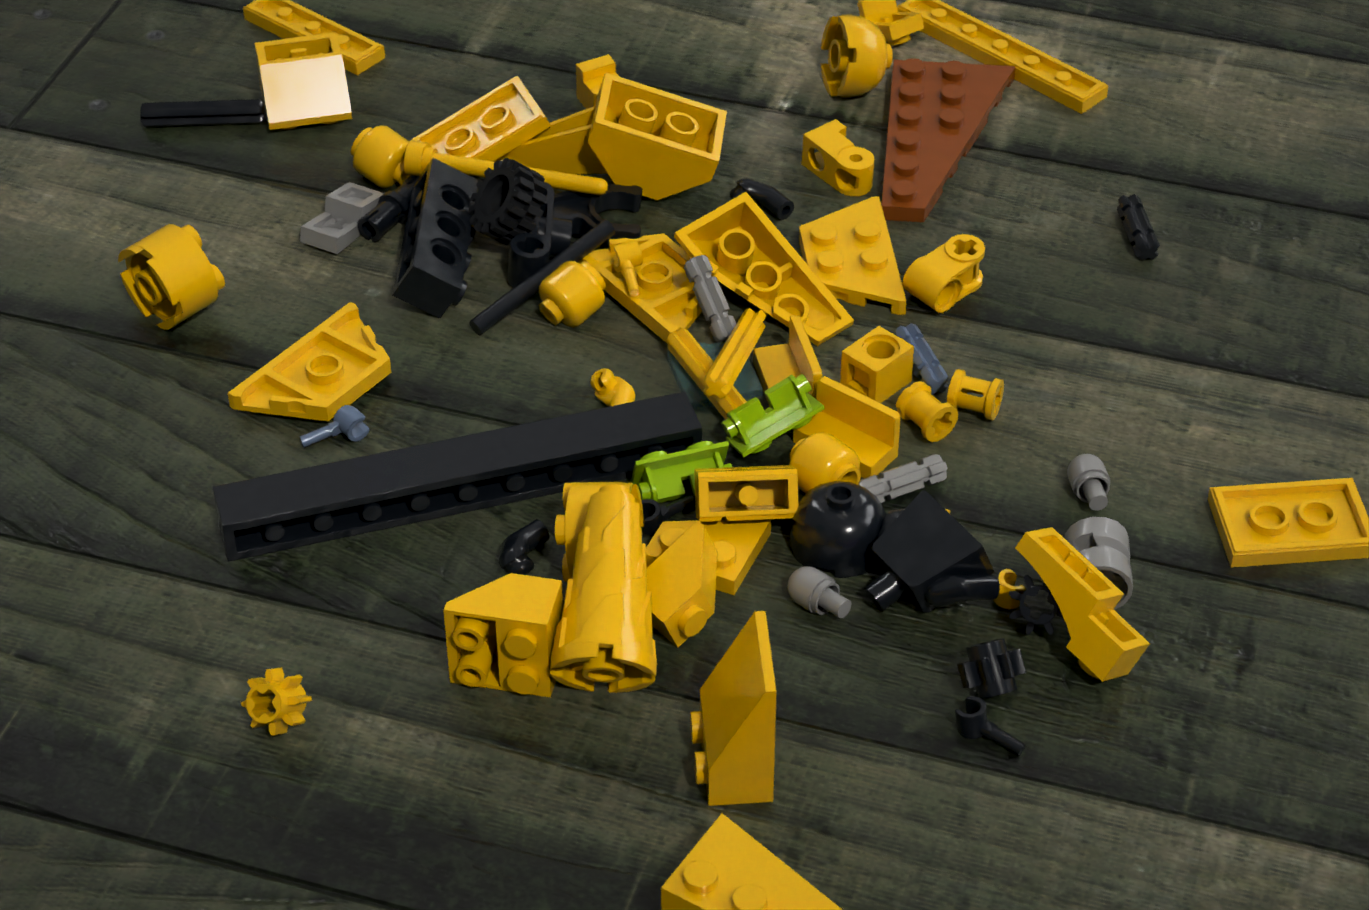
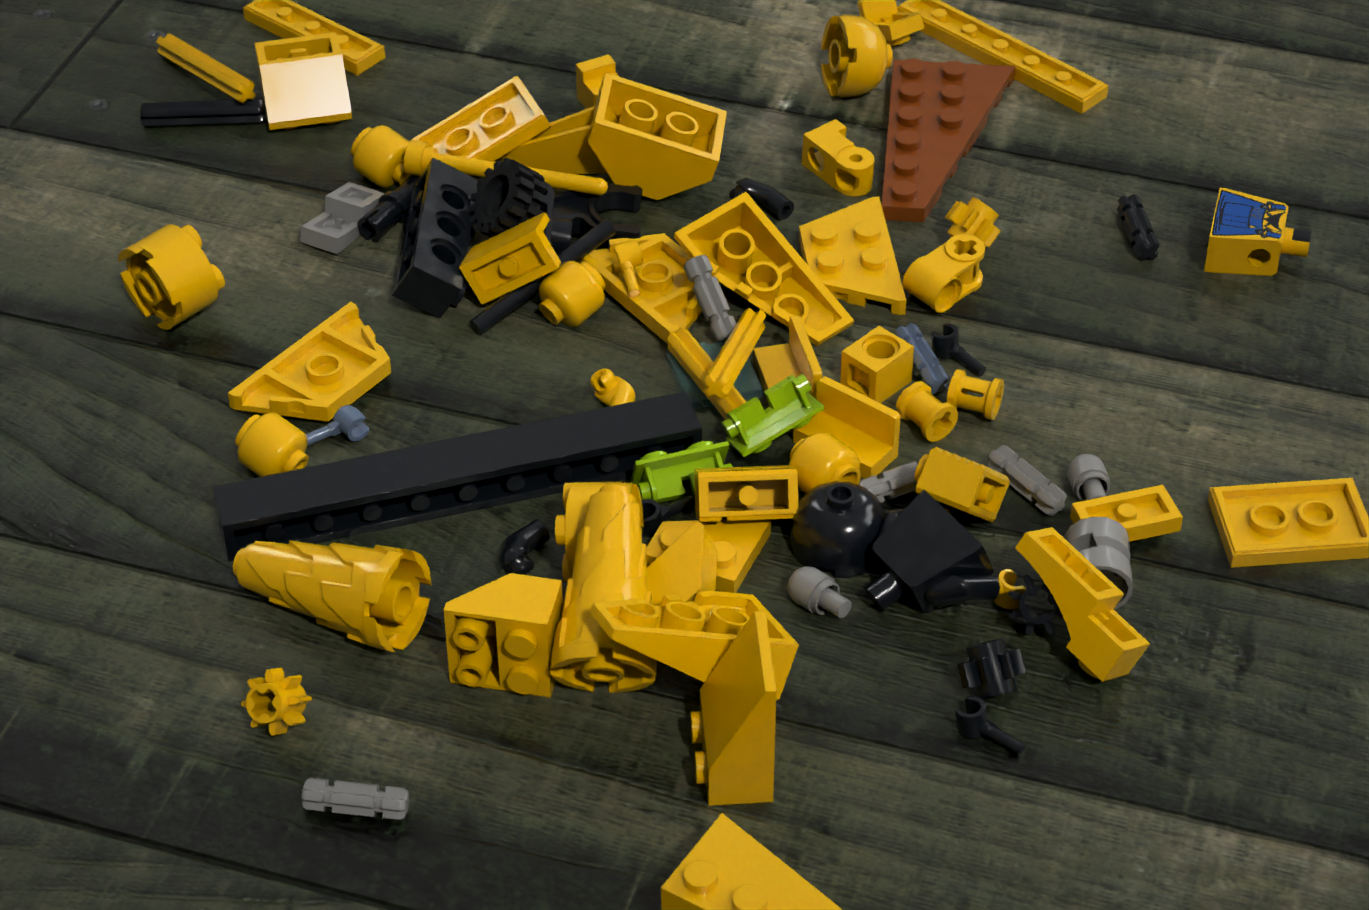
(206, 68): none -> yellow axle
(271, 445): none -> yellow head
(343, 586): none -> yellow cone
(355, 799): none -> light grey axle
(510, 259): none -> yellow panel
(693, 633): none -> yellow wedge
(948, 347): none -> black hand
(961, 483): none -> yellow brick
(973, 219): none -> yellow gear
(1028, 480): none -> light grey axle
(1142, 512): none -> yellow plate
(1250, 235): none -> torso

